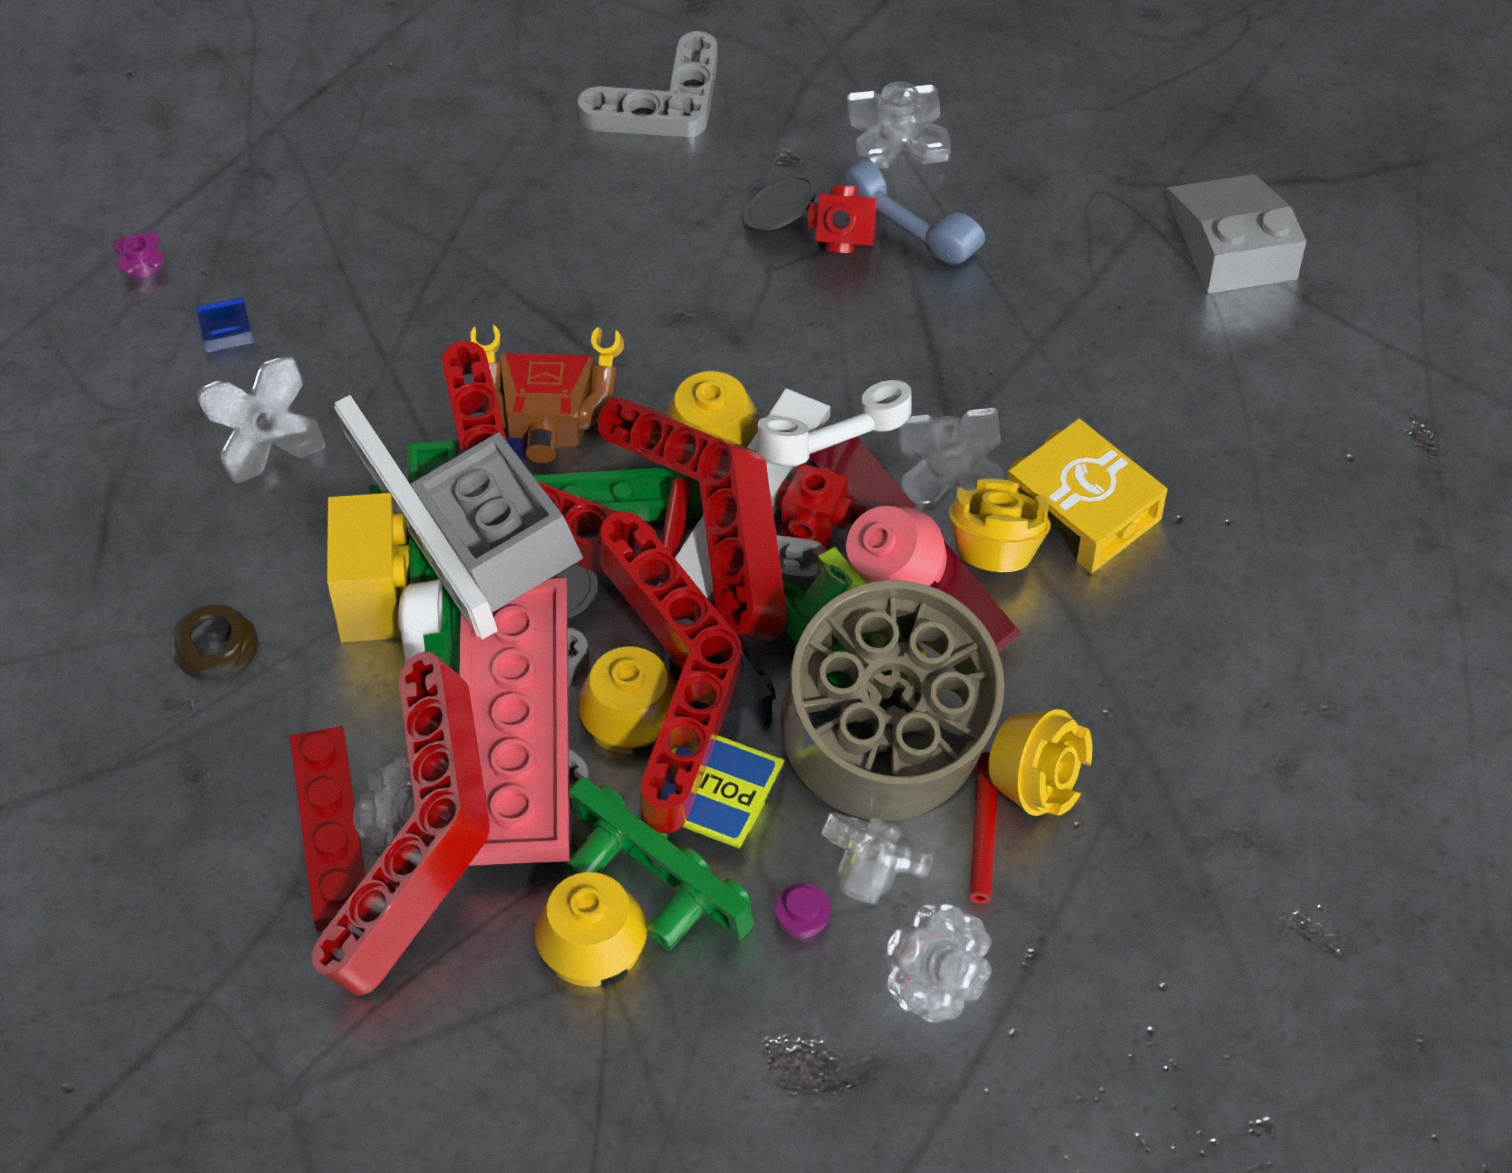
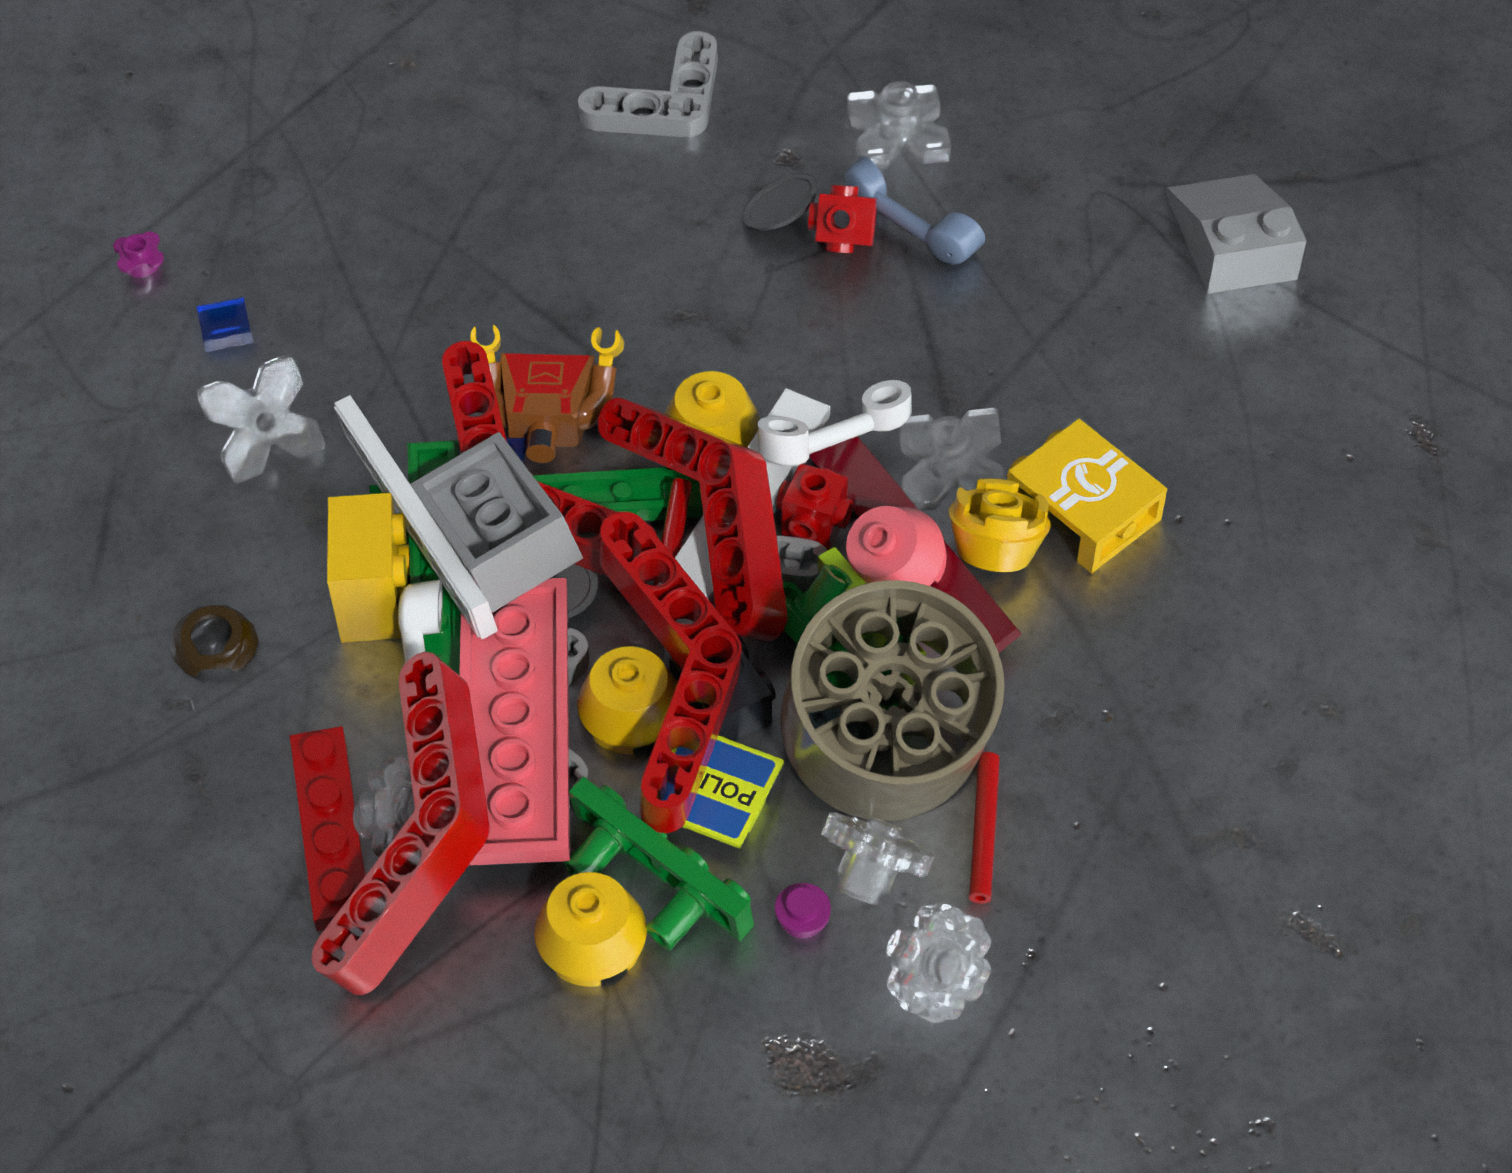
(1039, 760): yellow cone -> none

